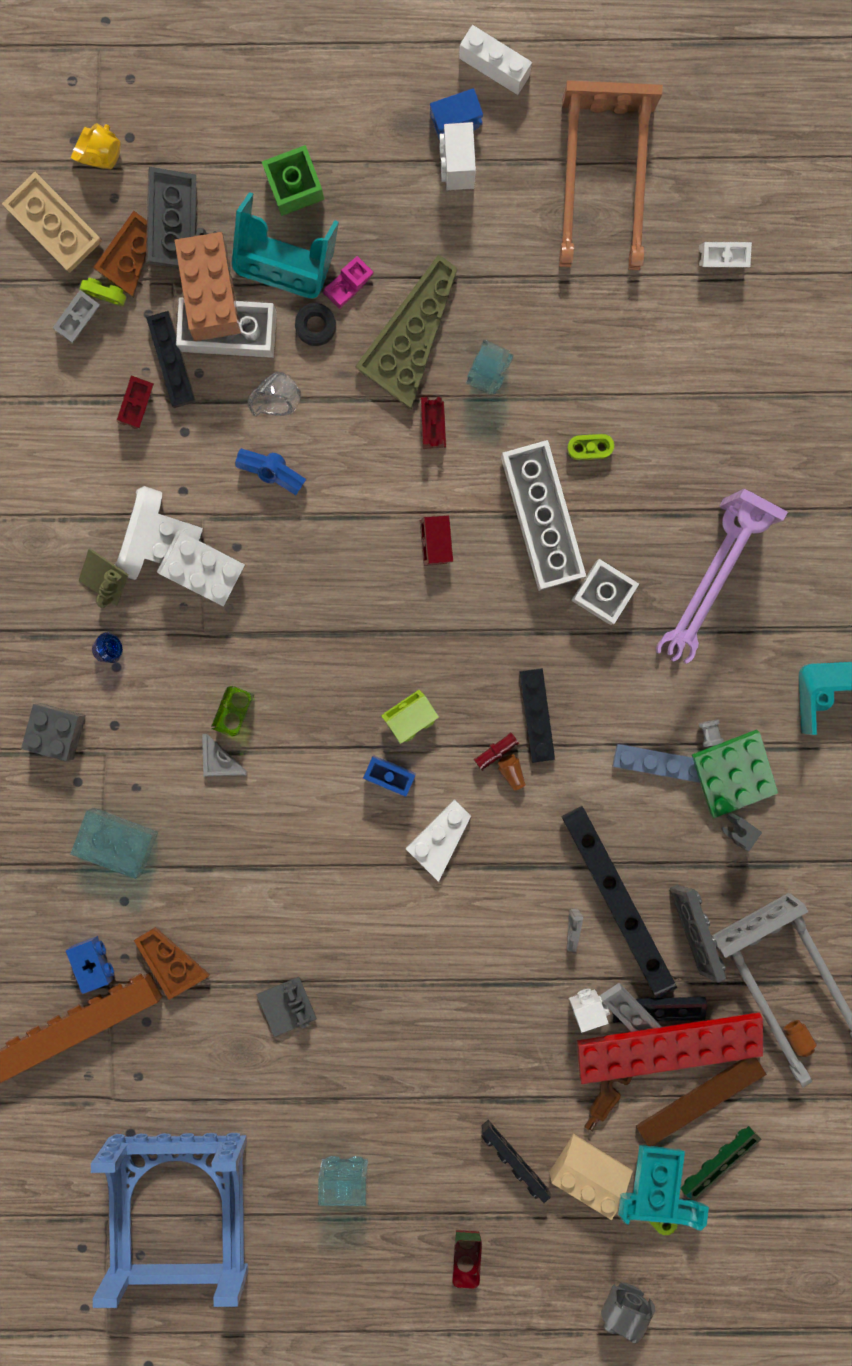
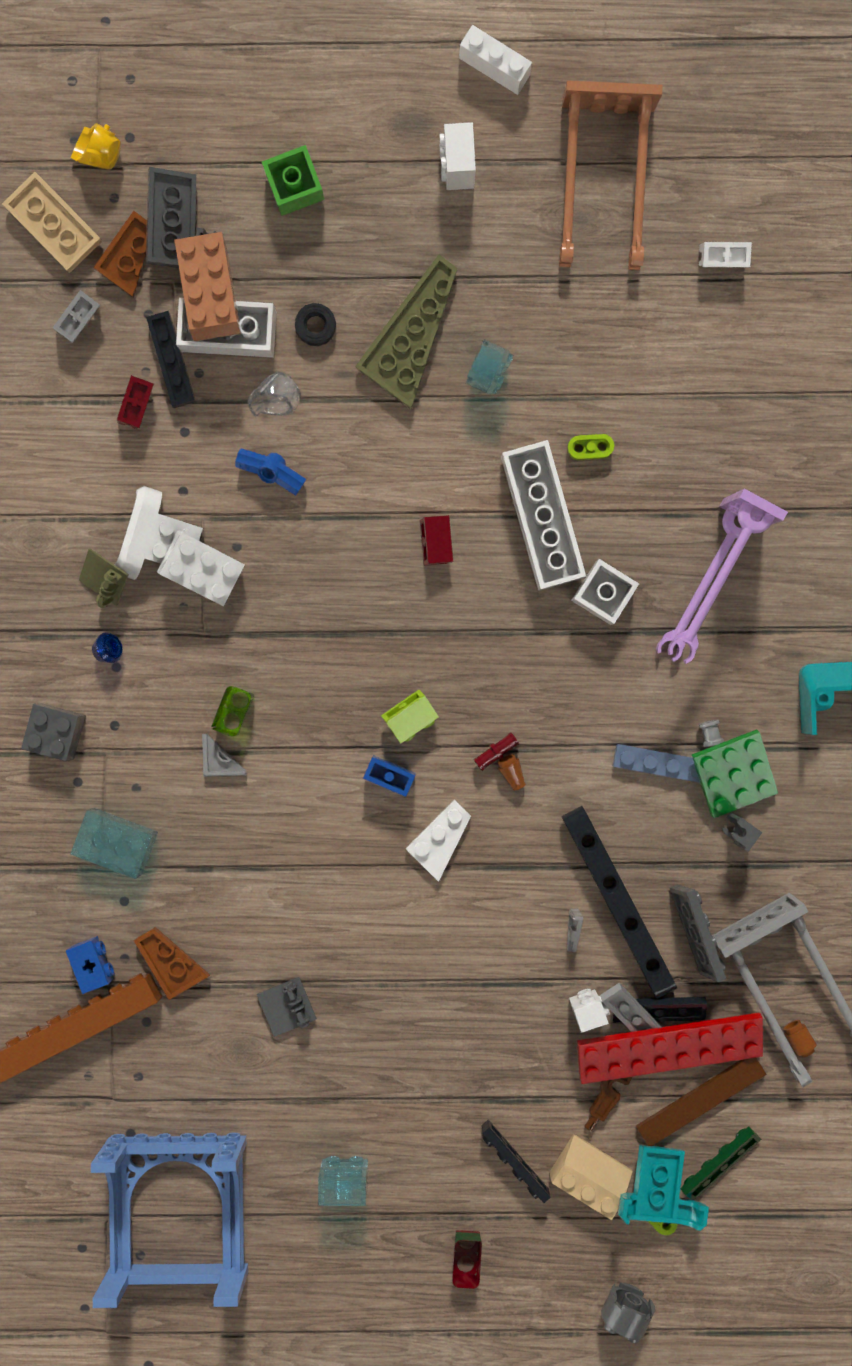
(94, 289): lime plate -> none
(278, 262): teal windscreen -> none
(348, 283): dark pink slope -> none
(433, 423): dark red hinge -> none
(456, 109): blue brick -> none
(537, 715): black plate -> none

